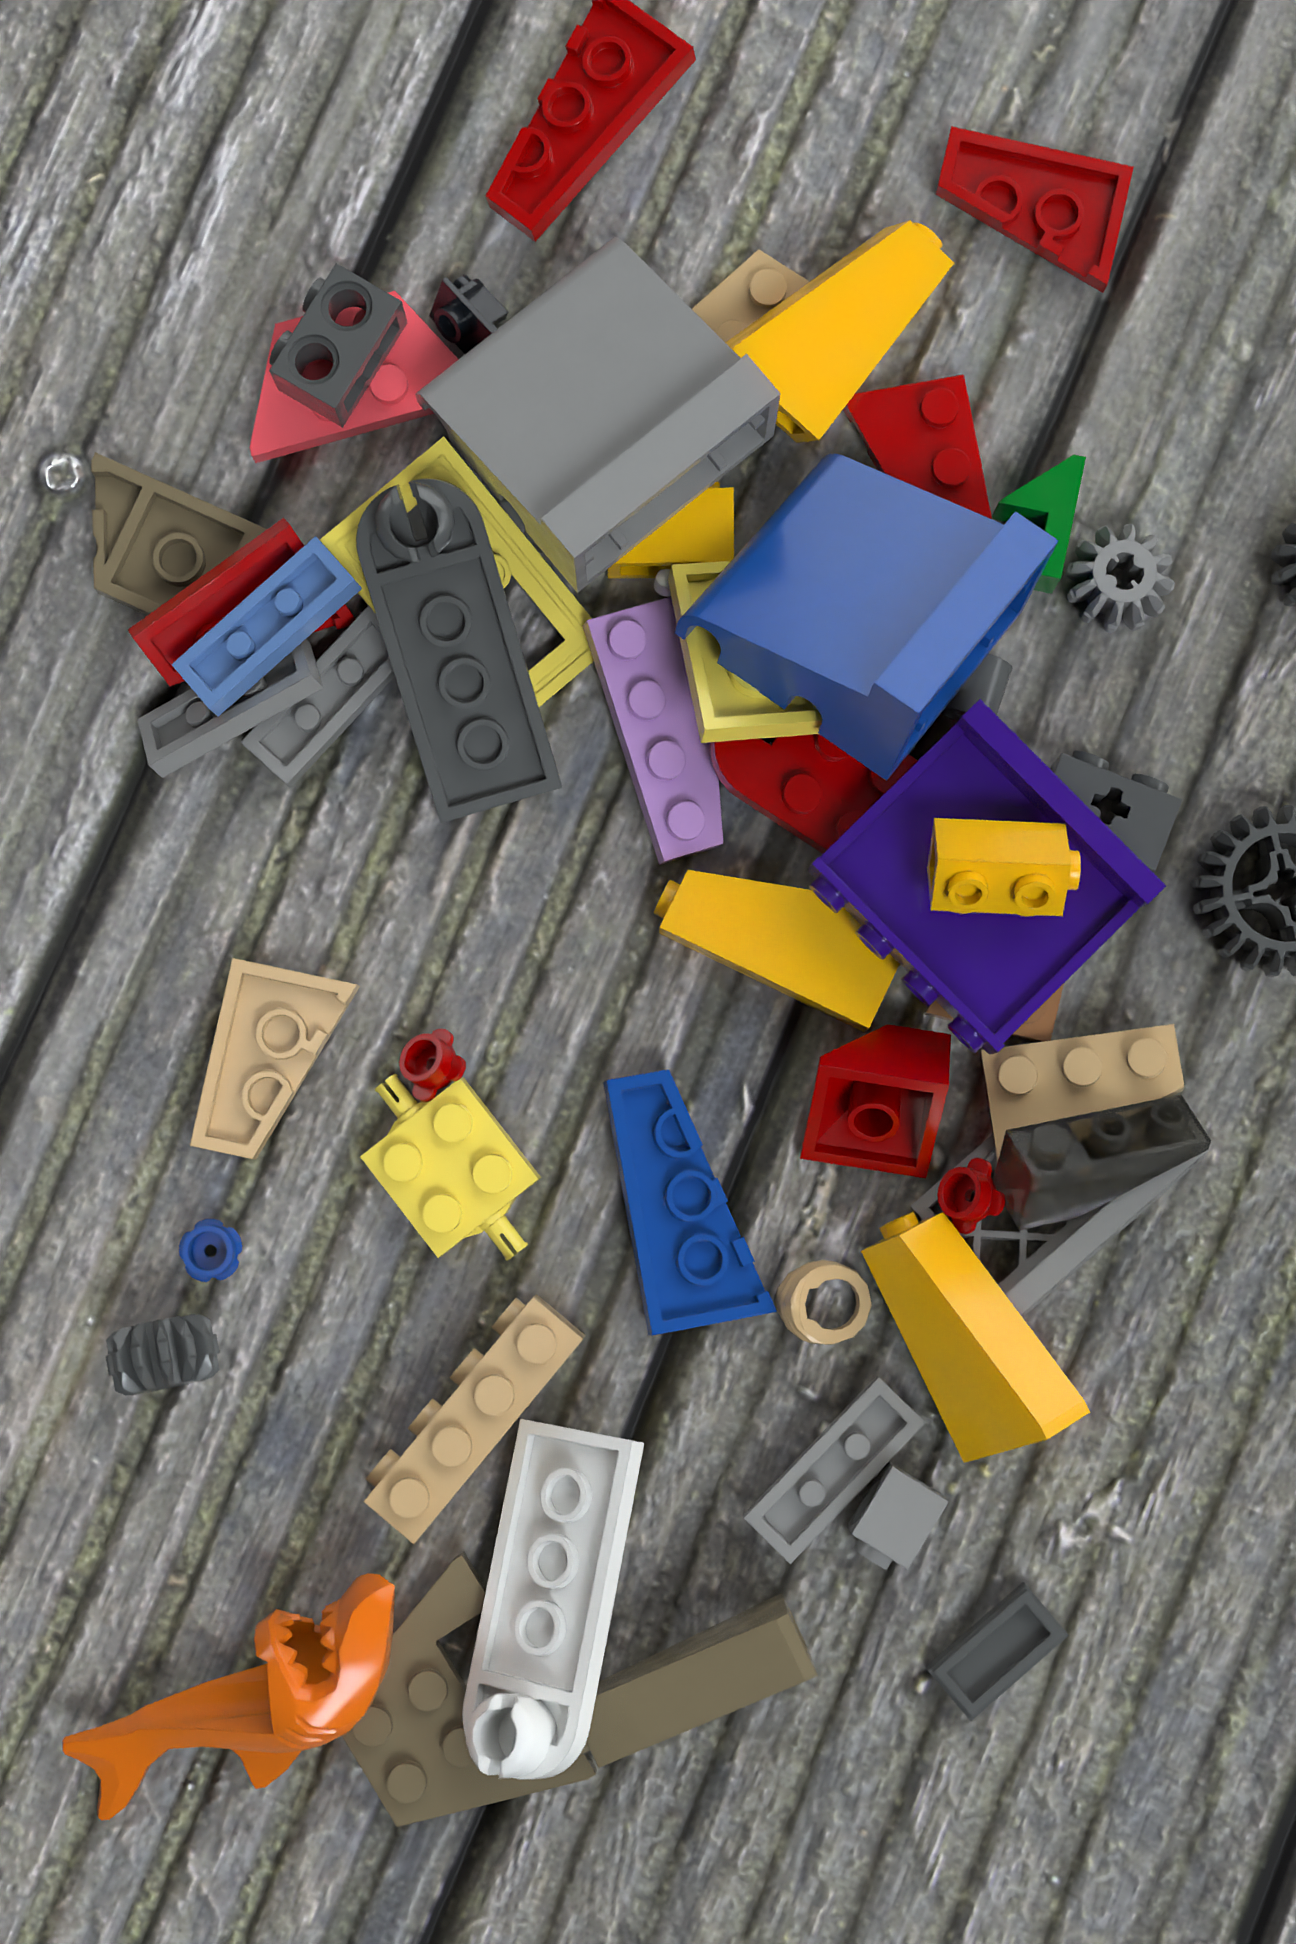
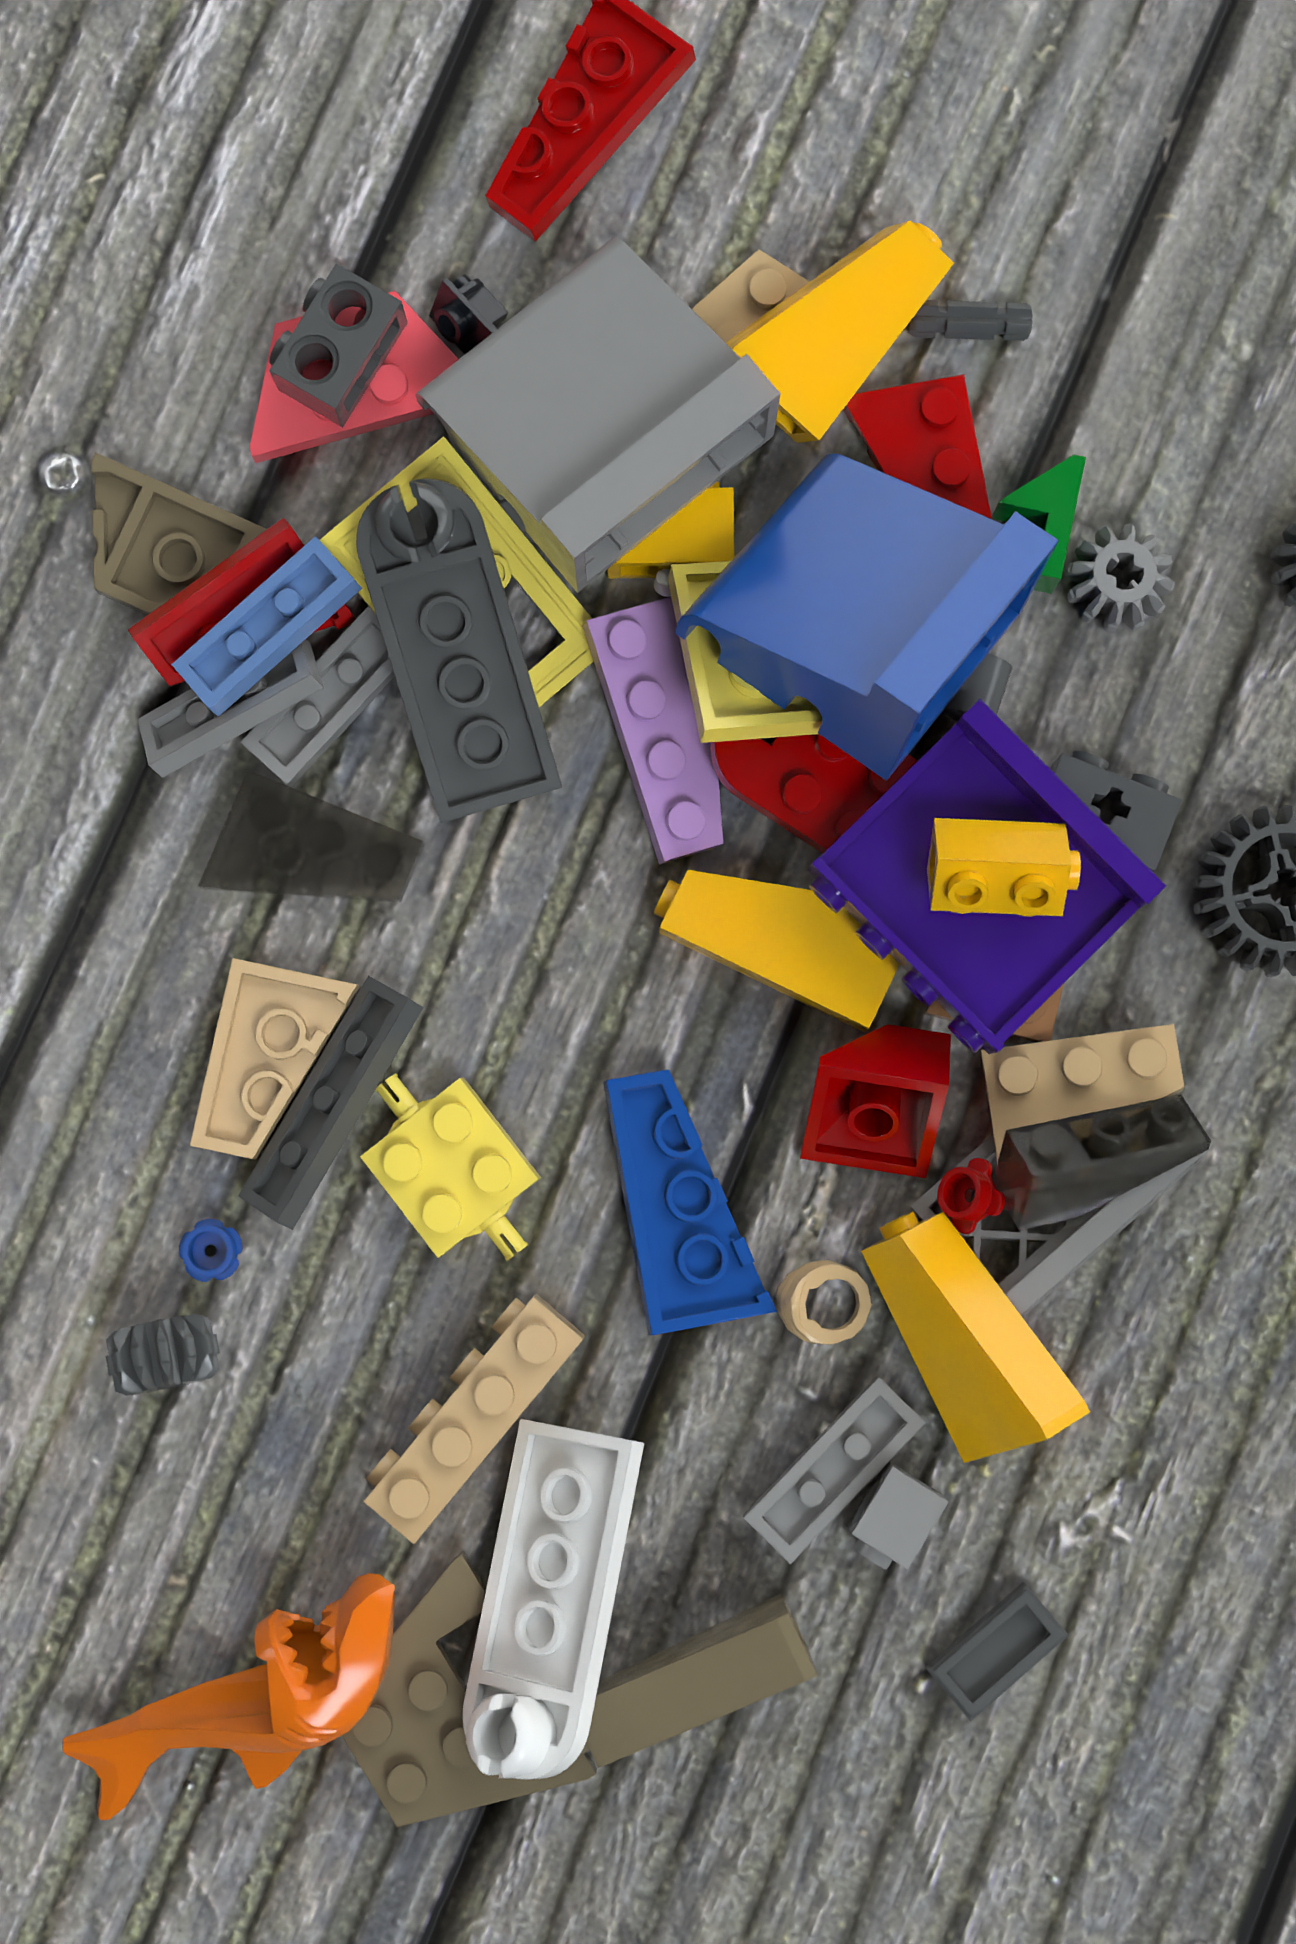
(307, 847): none -> clear smoke wing
(330, 1102): none -> dark grey plate
(431, 1063): red plate -> none
(972, 320): none -> dark grey axle
(1041, 198): red wing -> none

